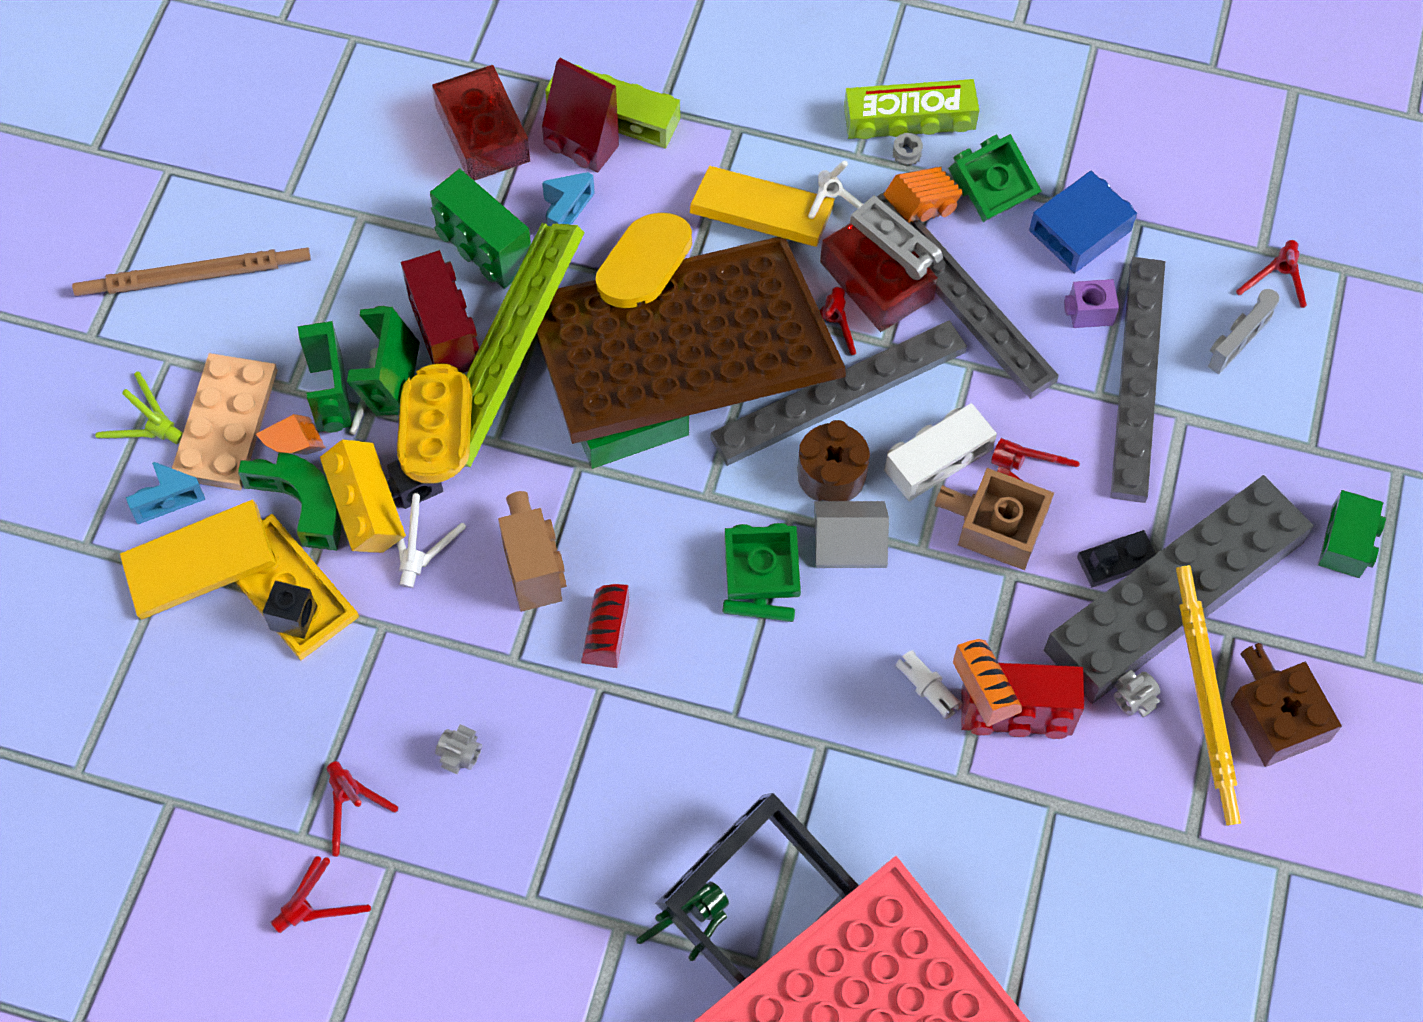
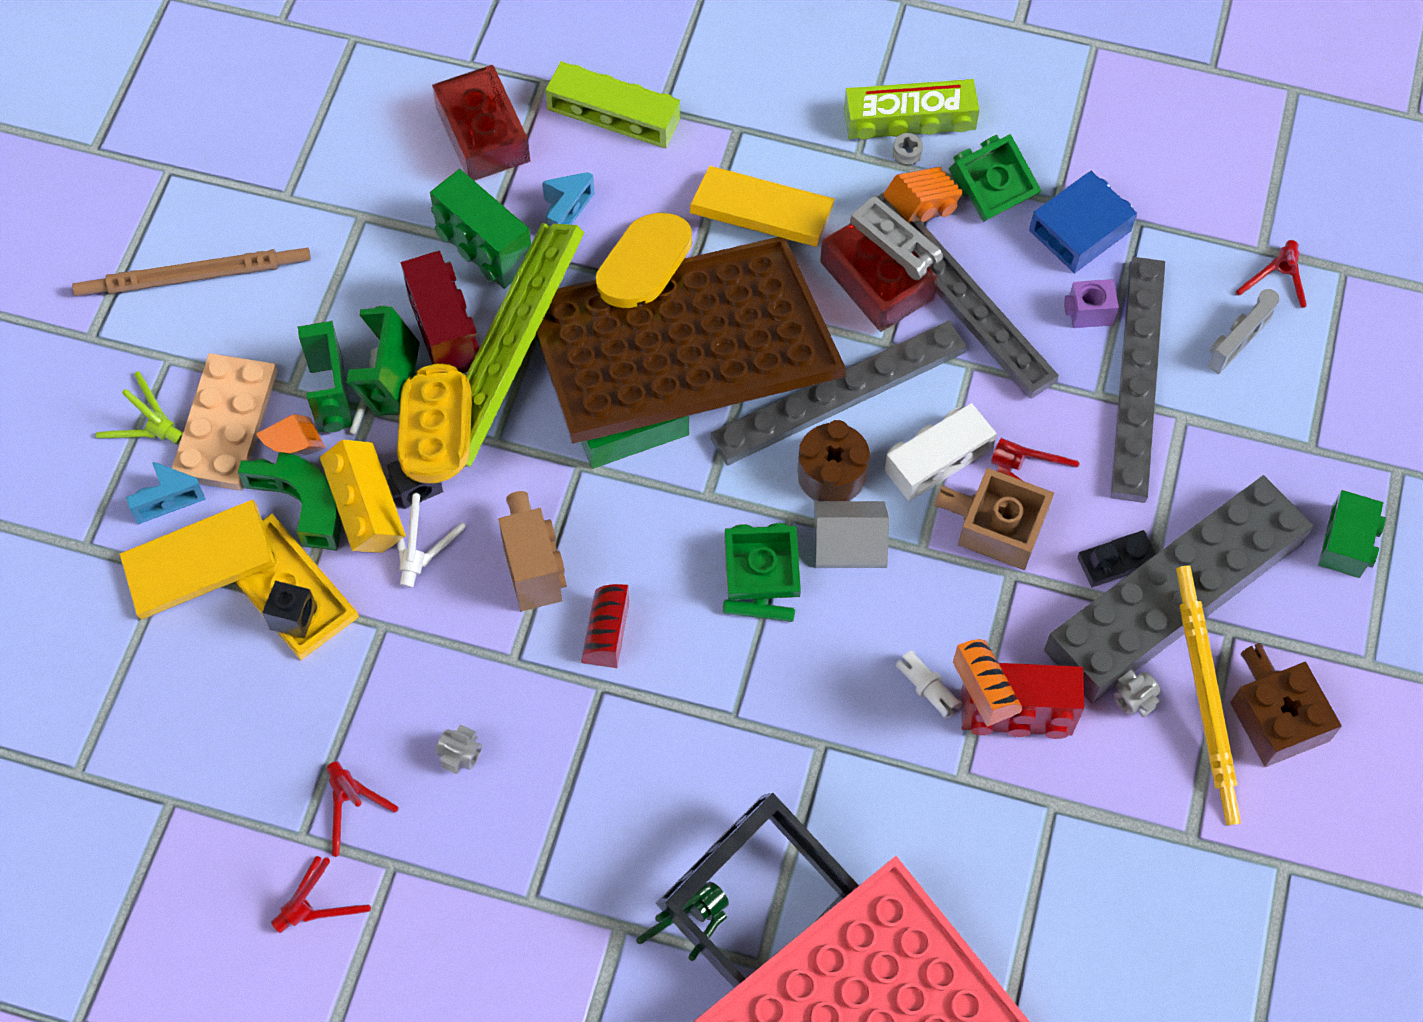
(581, 116): dark red slope -> none
(831, 186): white plant -> none
(834, 312): red plant -> none

